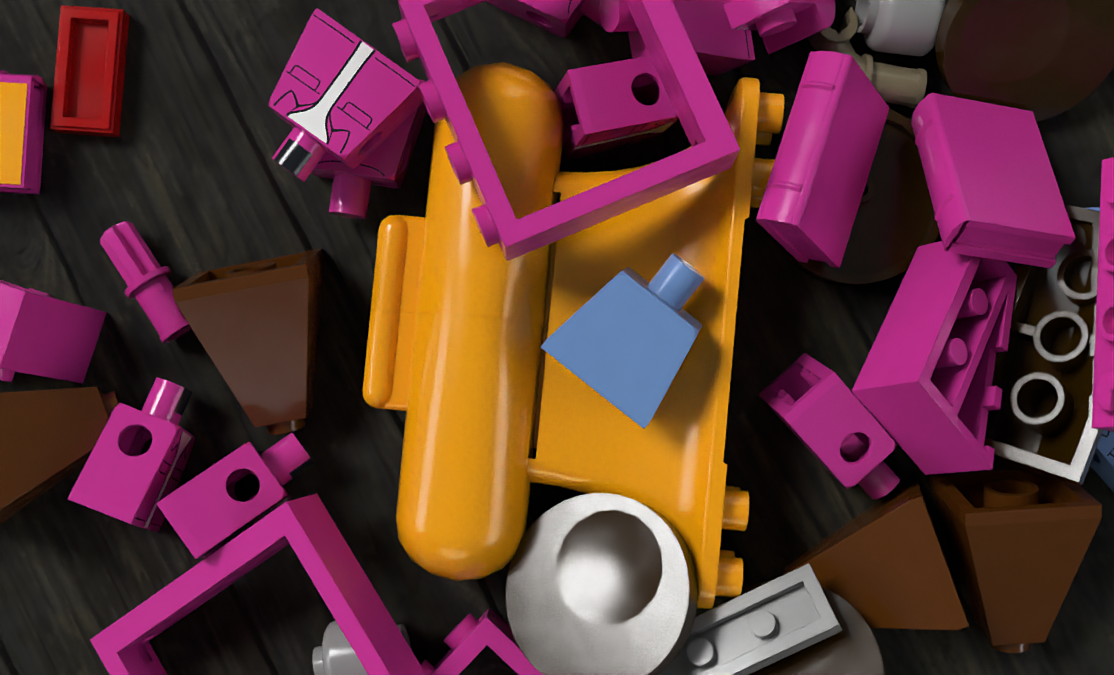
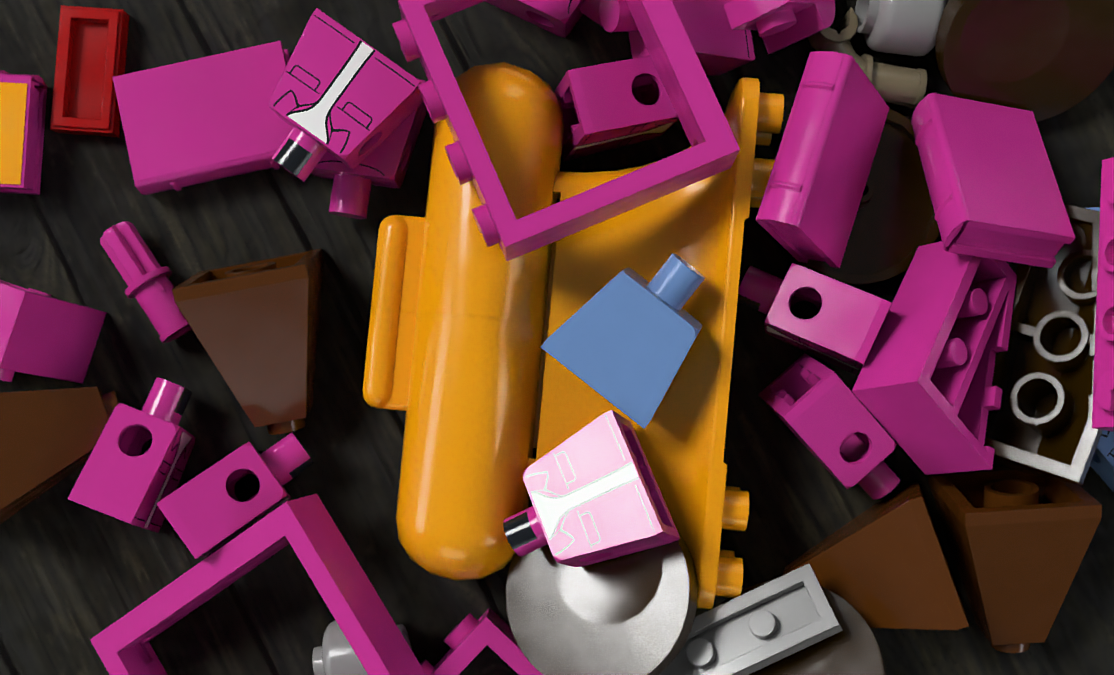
(202, 118): none -> dark pink piece
(592, 498): none -> torso
(837, 334): none -> dark pink torso

